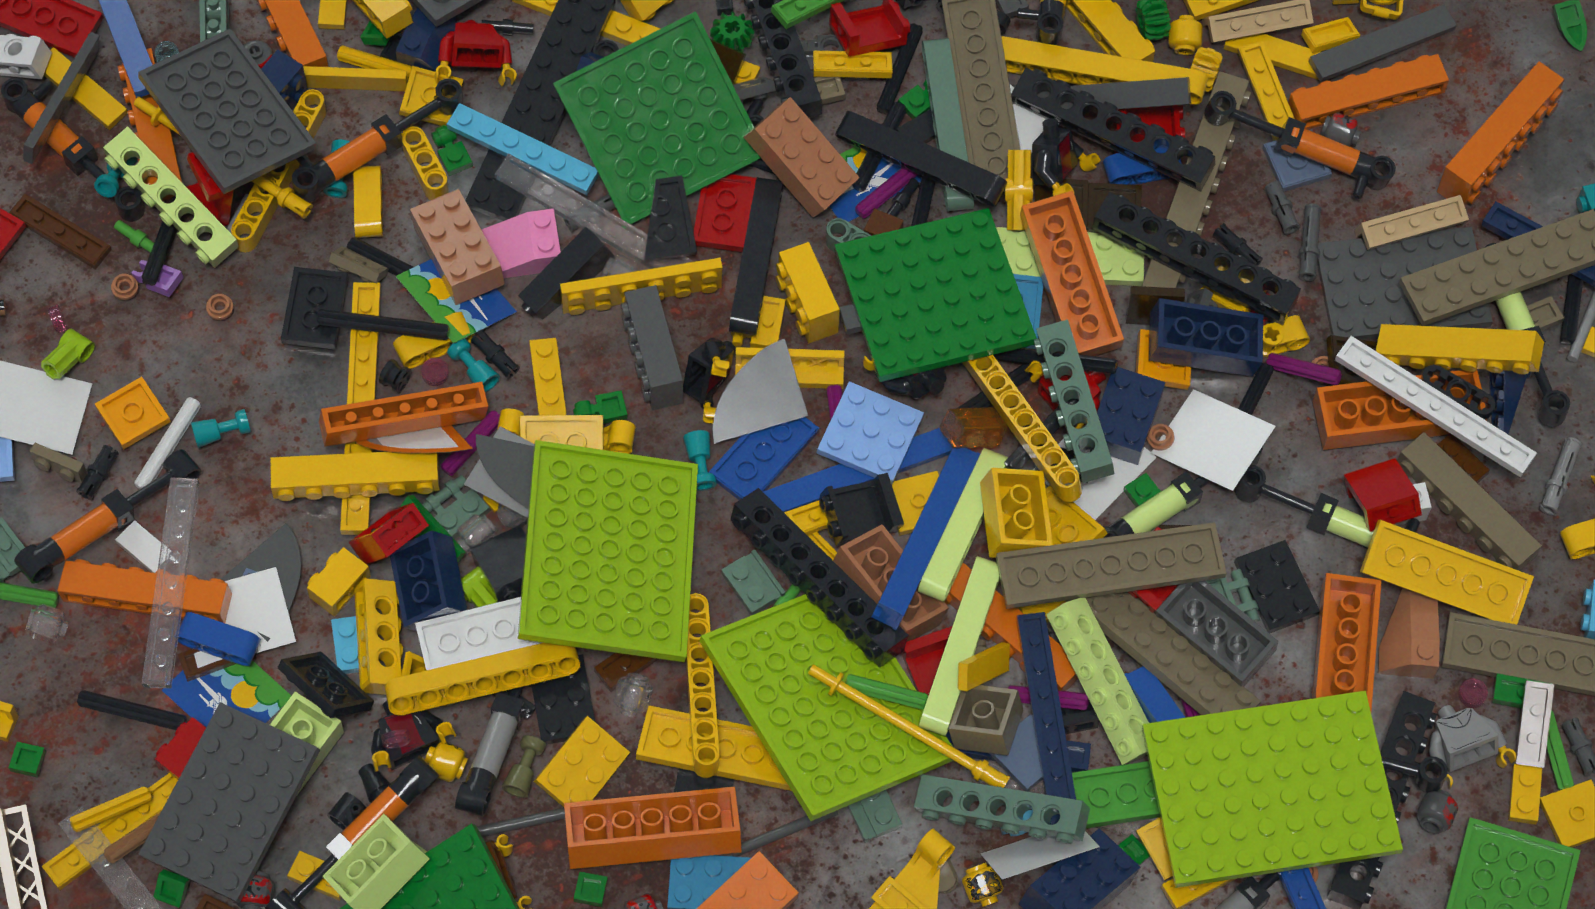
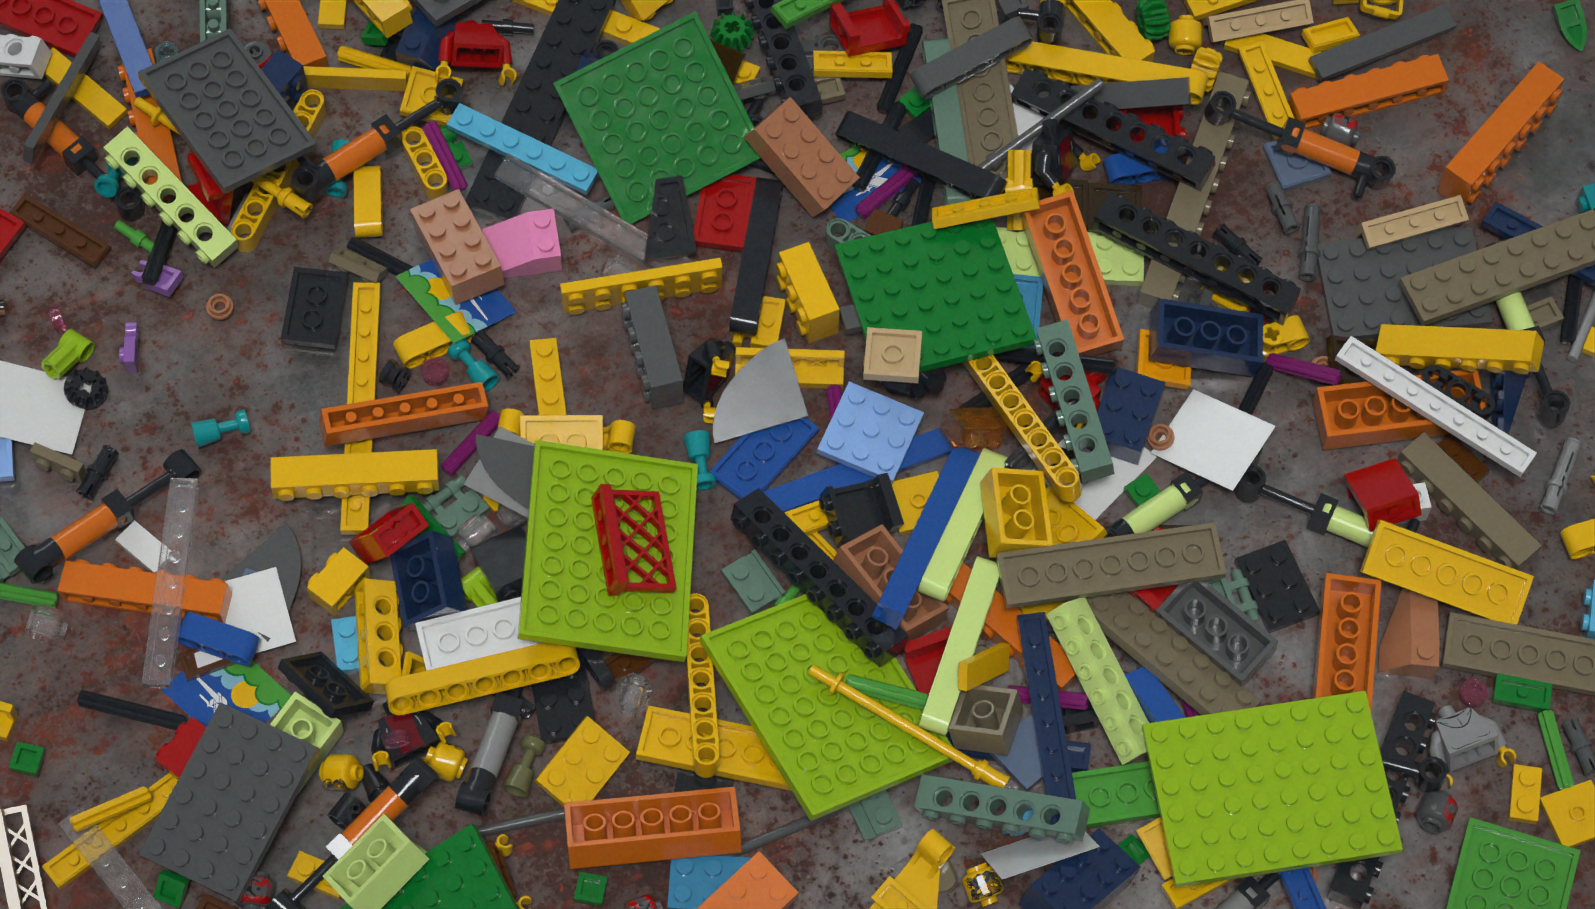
(82, 398): none -> black gear
(124, 280): nougat plate -> none
(129, 841): medium nougat axle -> none
(130, 352): none -> medium lavender plate
(132, 413): light orange plate -> none
(168, 442): white axle -> none
(341, 772): none -> yellow head
(383, 324): black axle -> none
(423, 441): sticker -> none
(445, 156): none -> magenta axle
(577, 261): black slope -> none
(596, 667): none -> black beam
(609, 405): green plate -> none
(611, 538): none -> red fence
(892, 355): none -> tan plate
(971, 57): none -> dark grey beam
(985, 208): none -> yellow tile
(995, 159): none -> dark grey bar
(1144, 298): dark brown tile -> none
(1534, 724): plate -> none

